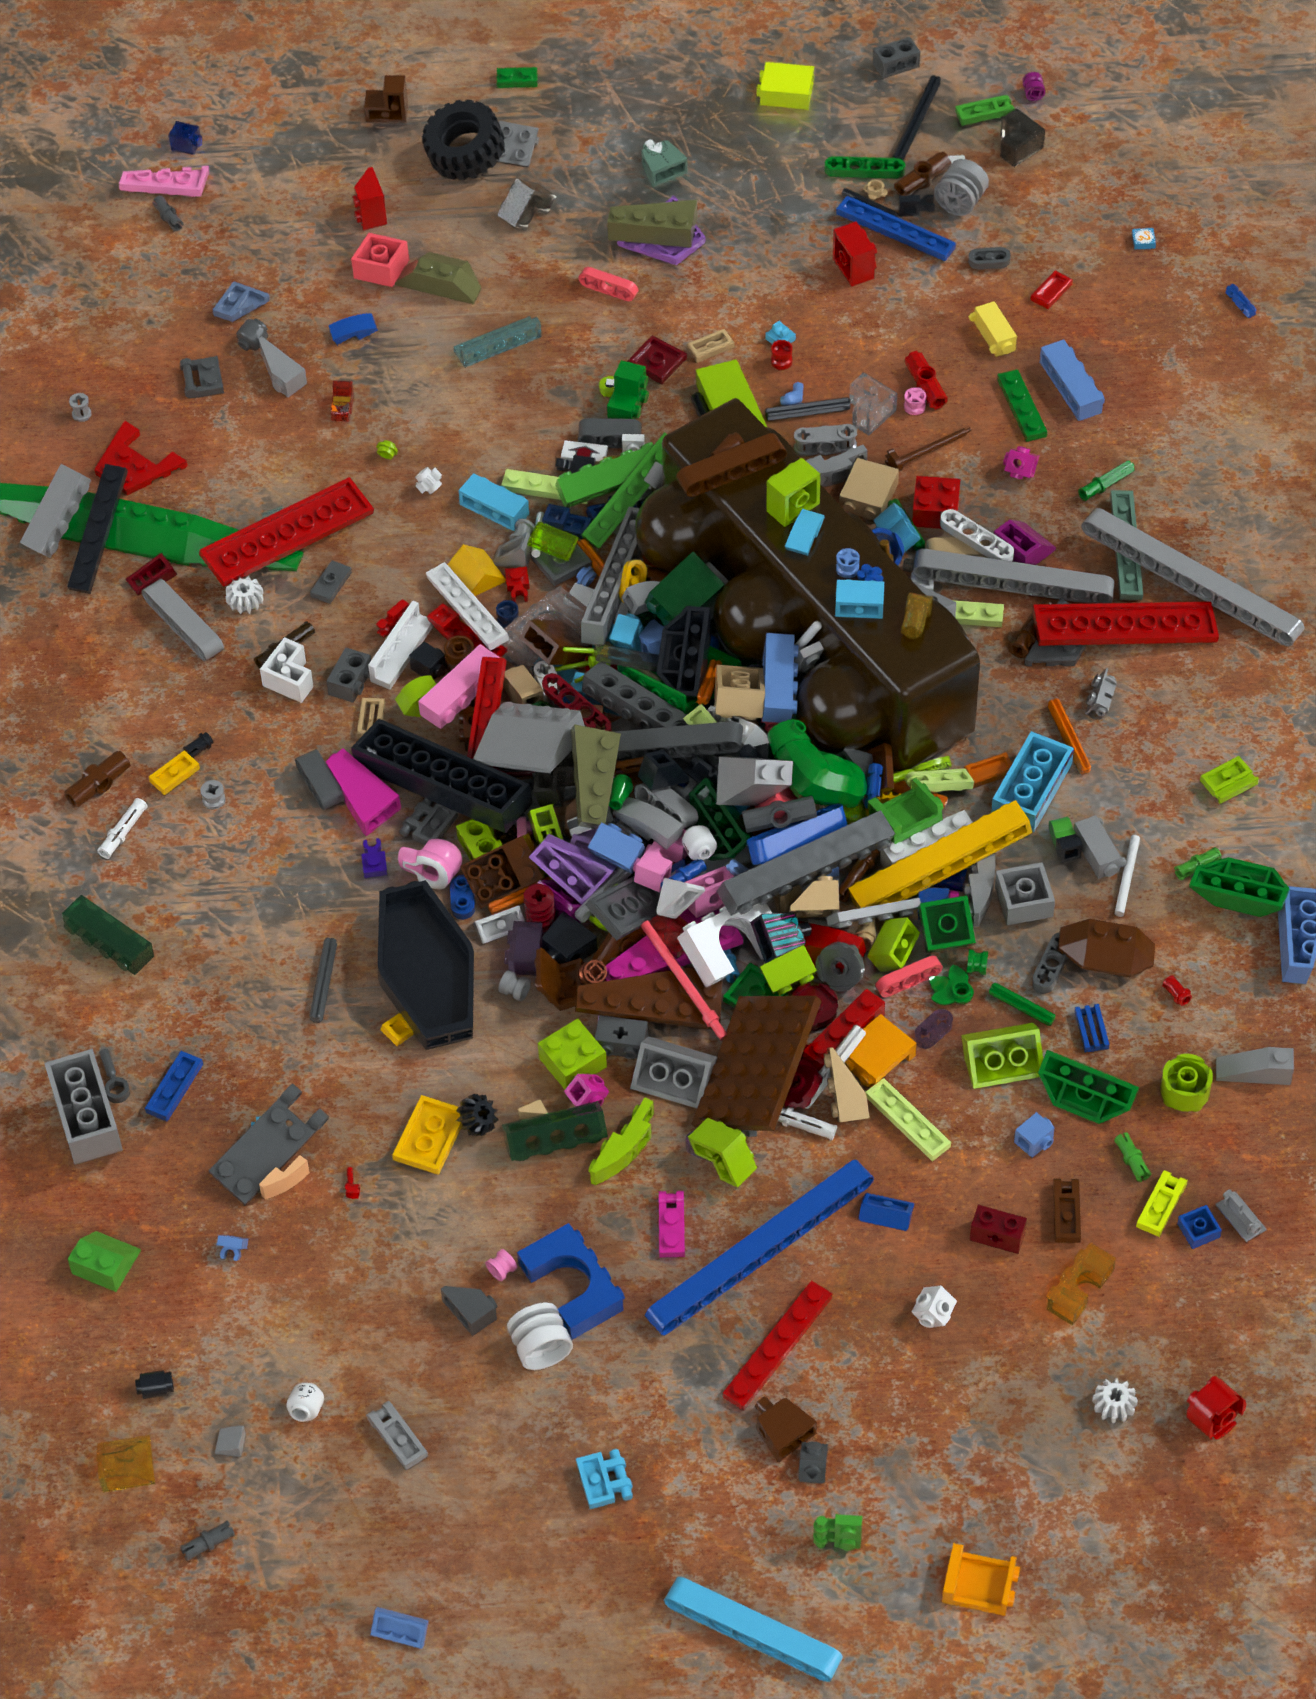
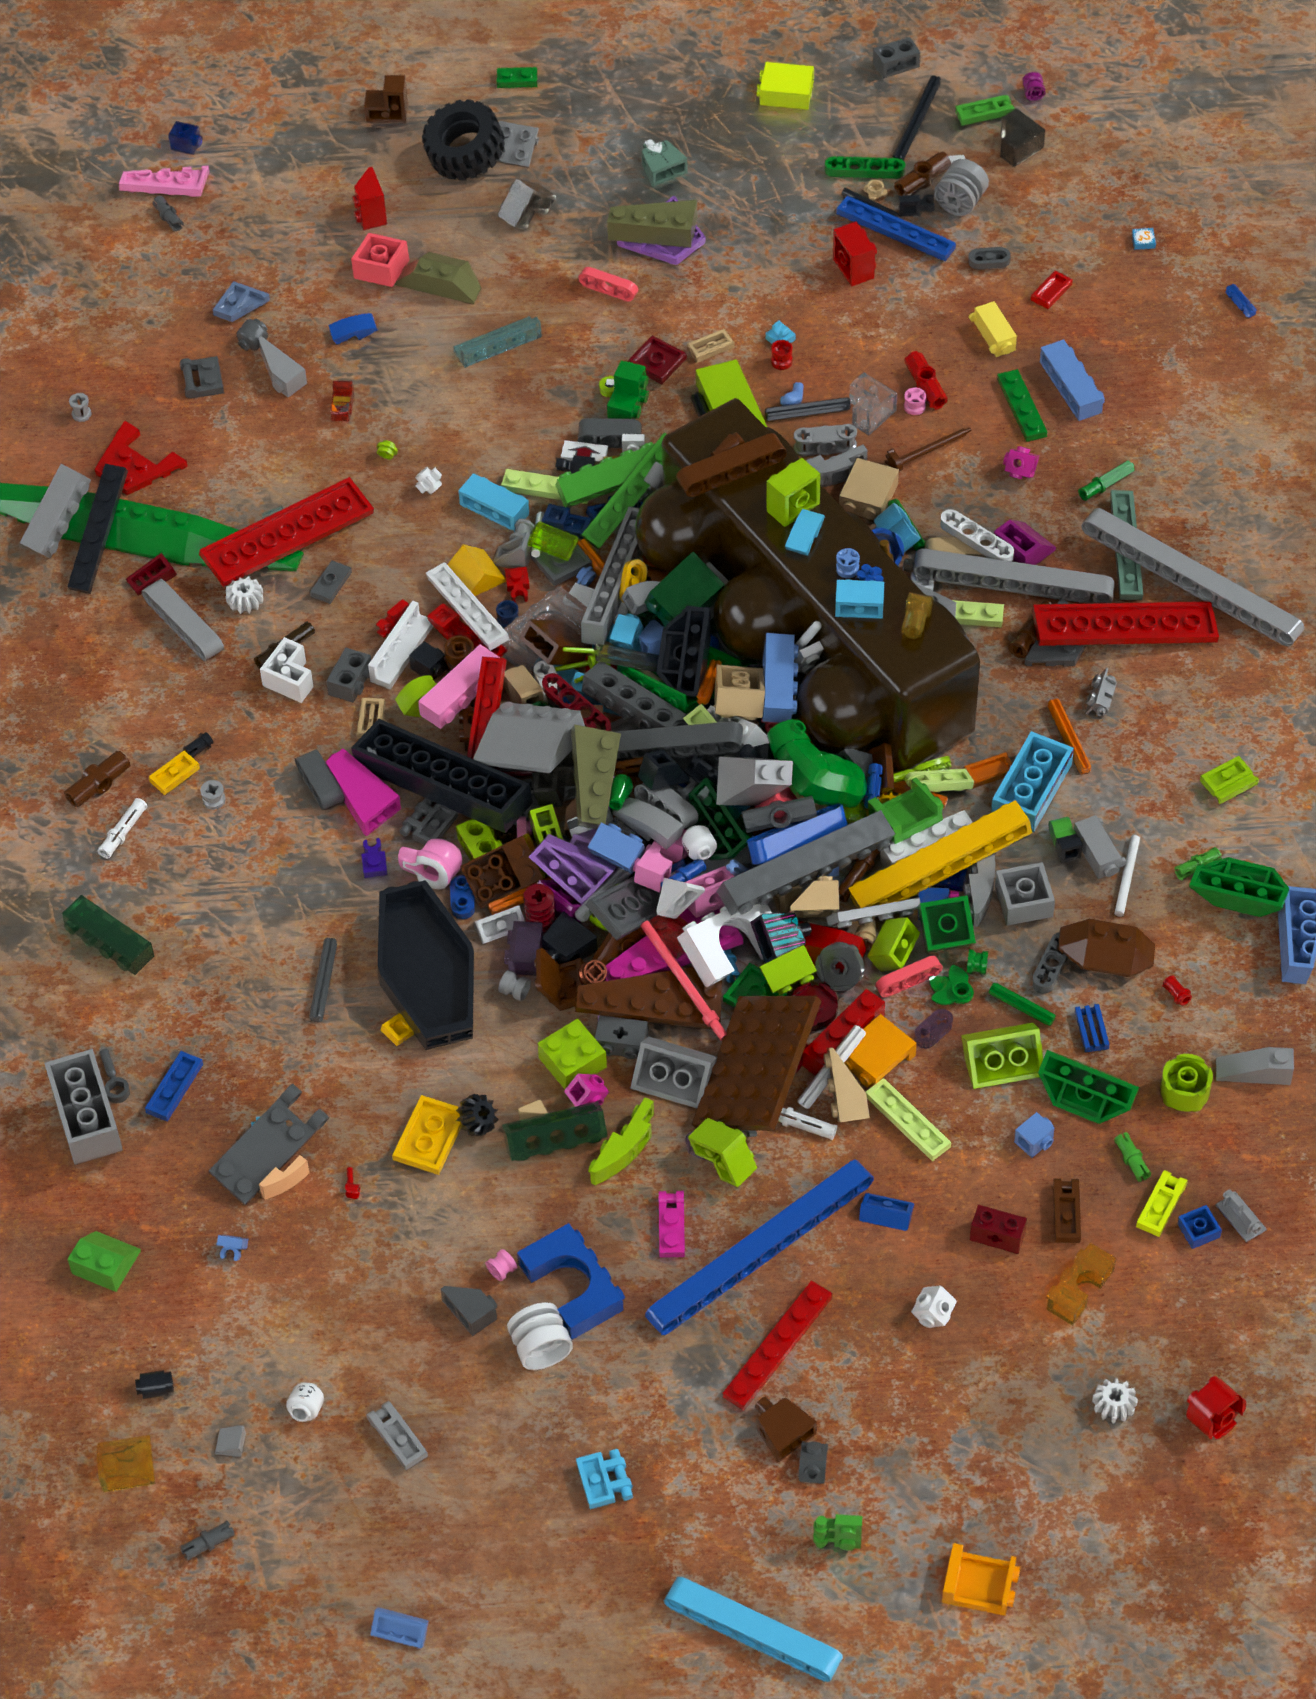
(809, 1082): dark red plate -> none
(932, 498): red brick -> none

